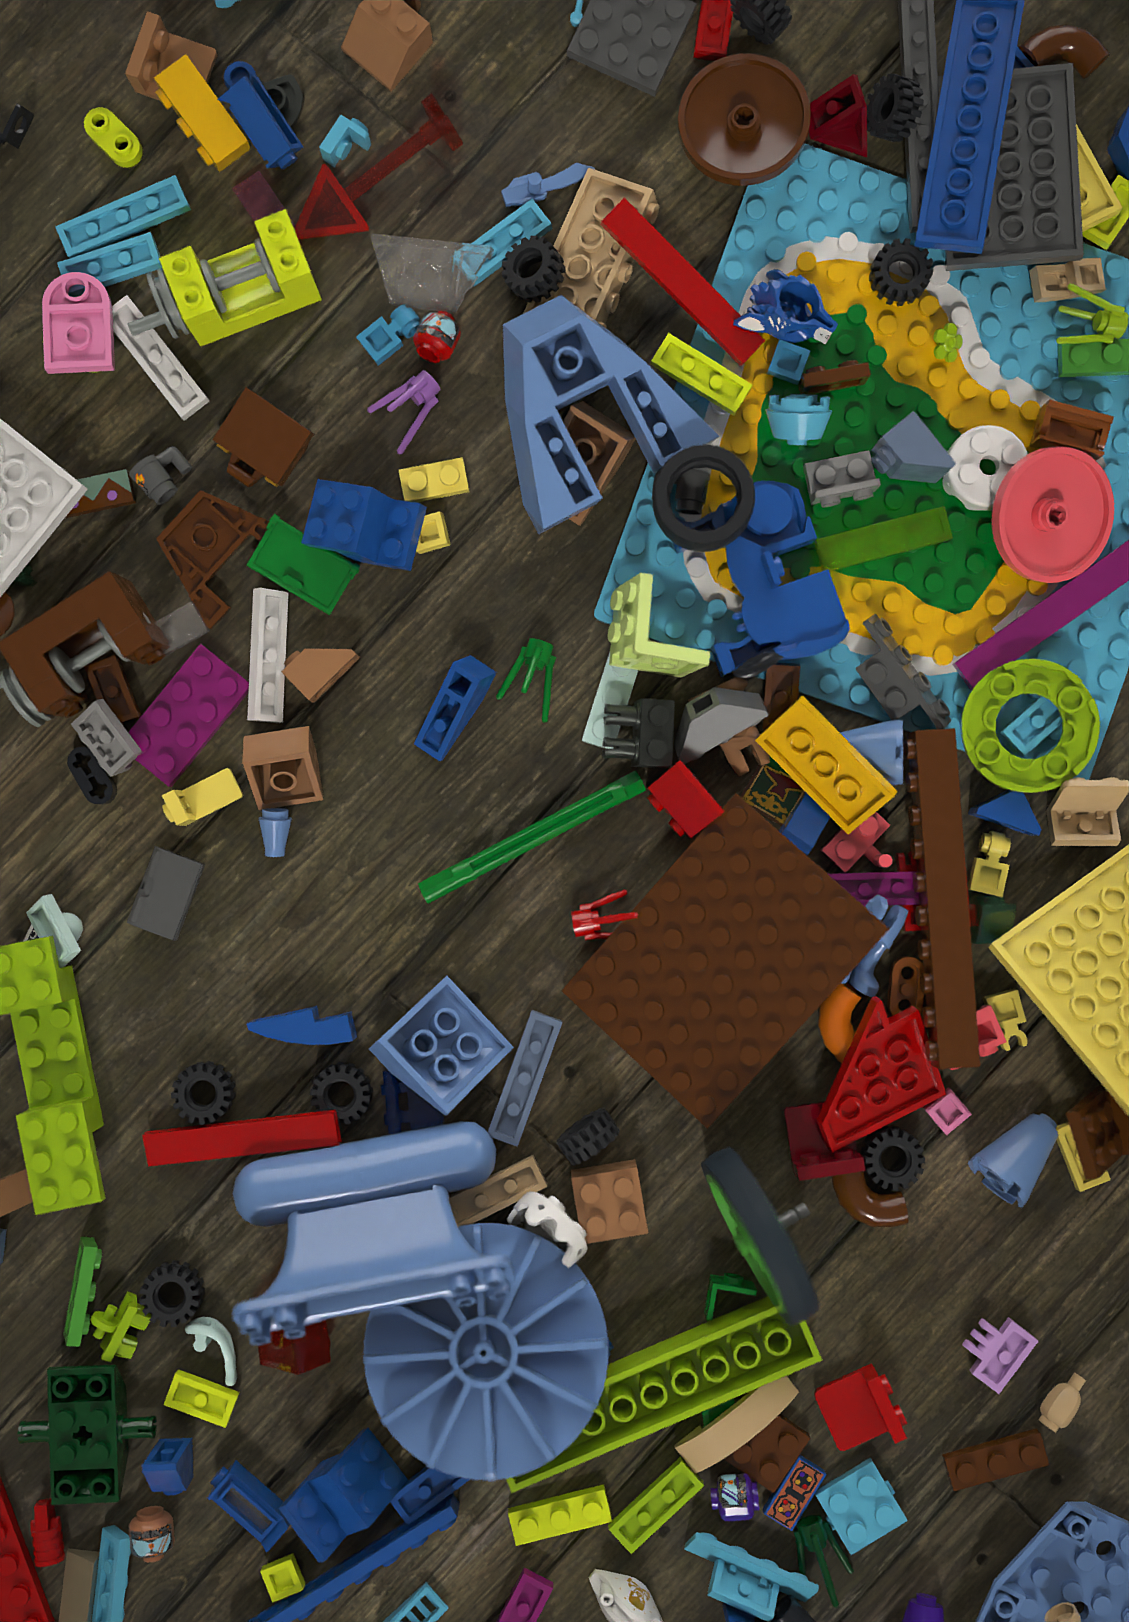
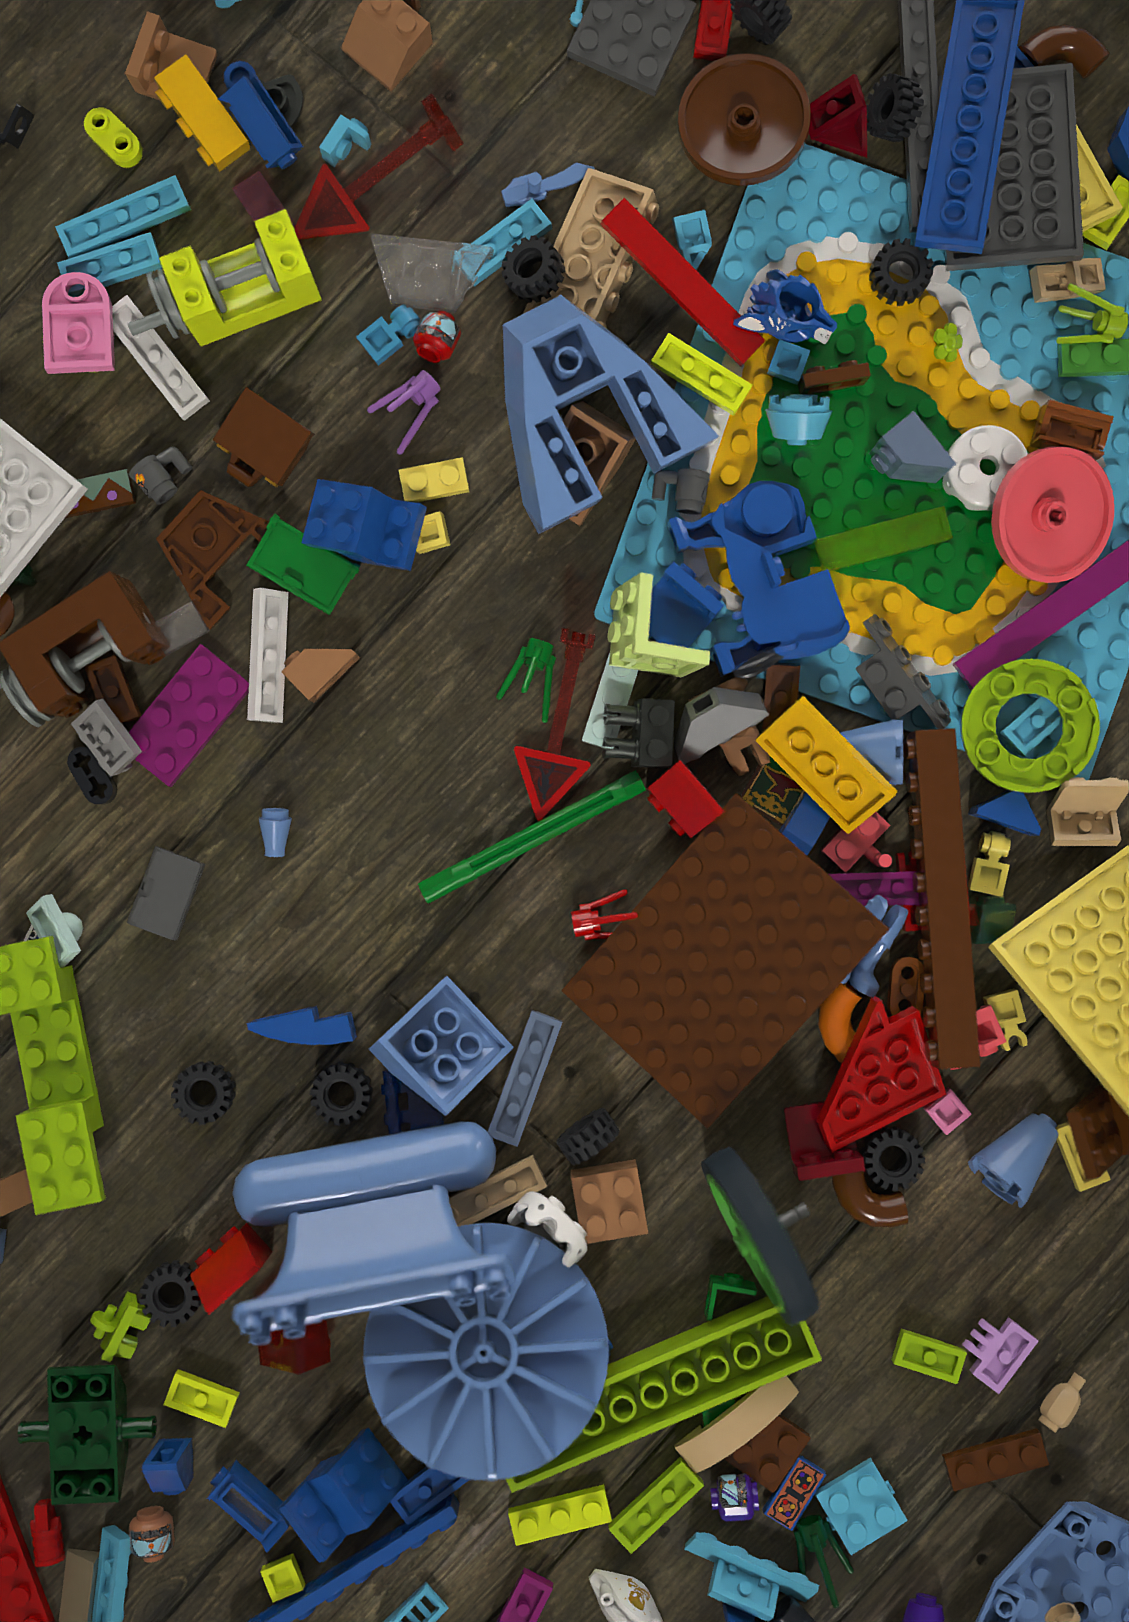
(82, 1291): bright green plate -> none
(201, 798): light yellow bracket -> none
(207, 1329): light aqua piece -> none
(229, 1266): none -> red slope
(242, 1138): red tile -> none
(282, 767): medium nougat slope -> none
(454, 705): blue slope -> none
(548, 772): none -> piece
(681, 607): none -> blue bracket
(692, 236): none -> medium azure slope
(716, 459): black tyre -> none
(841, 478): light grey bracket -> none
(859, 1408): red bracket -> none
(929, 1356): none -> lime plate

